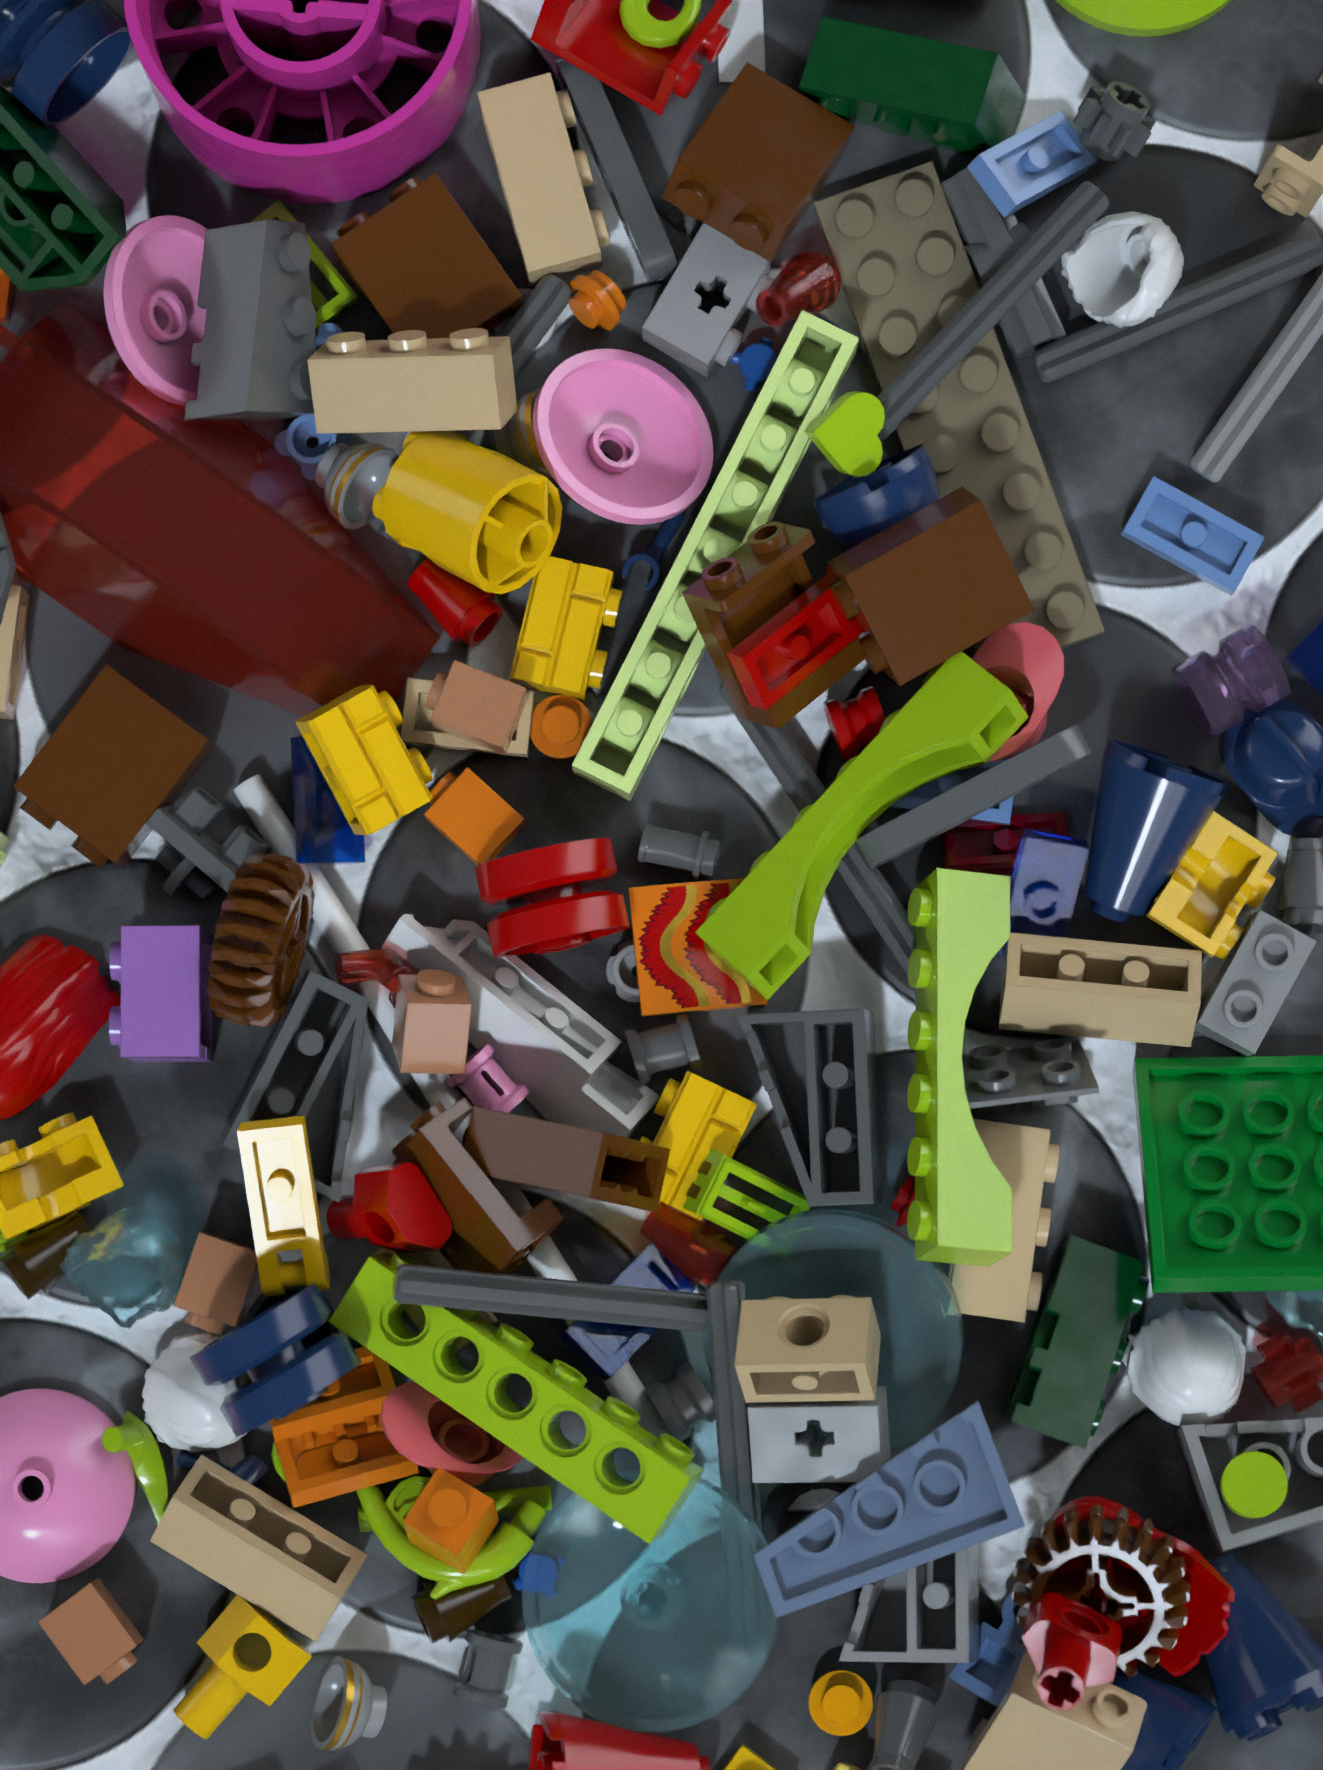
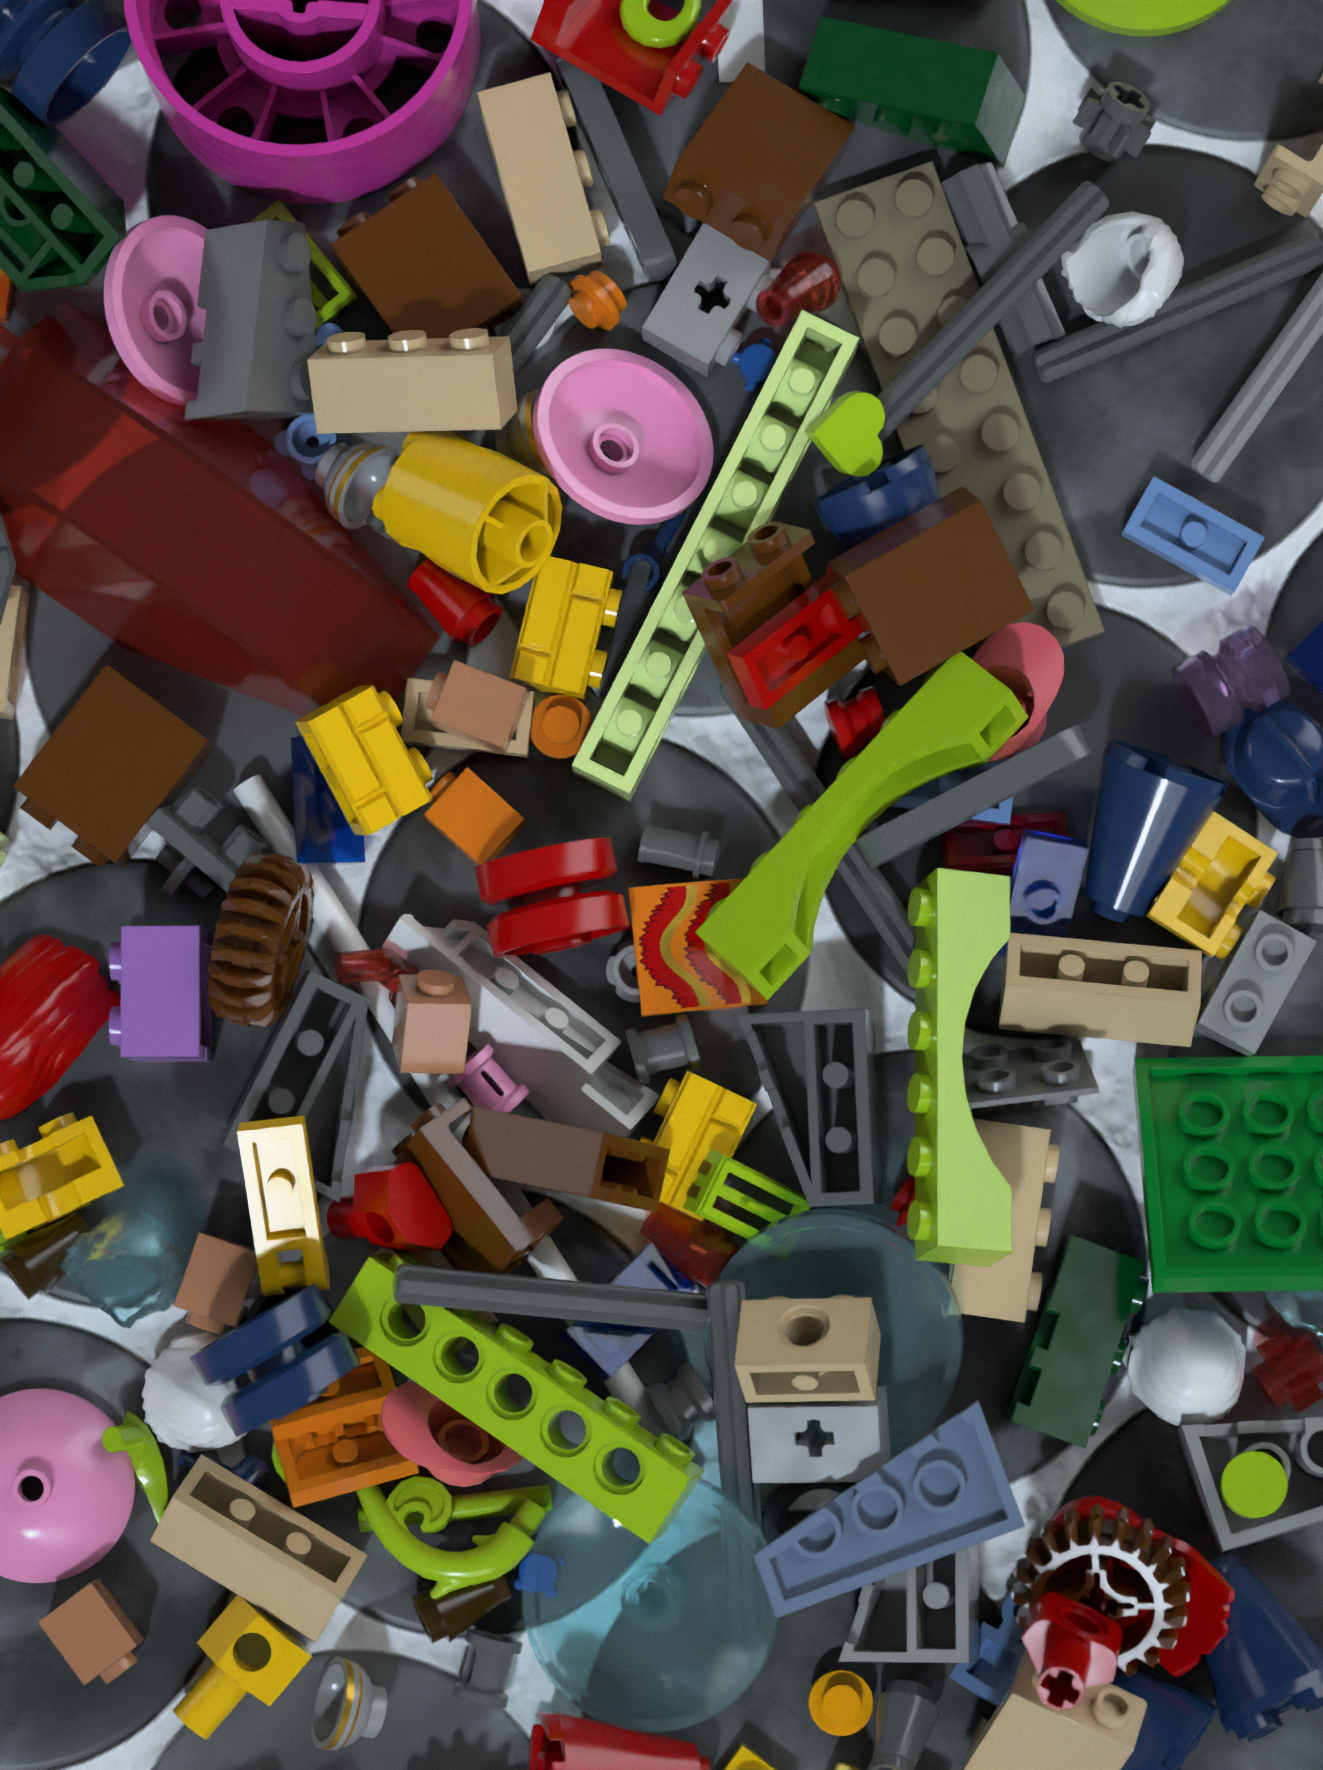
(451, 1520): orange brick -> none
(1031, 163): medium blue plate -> none

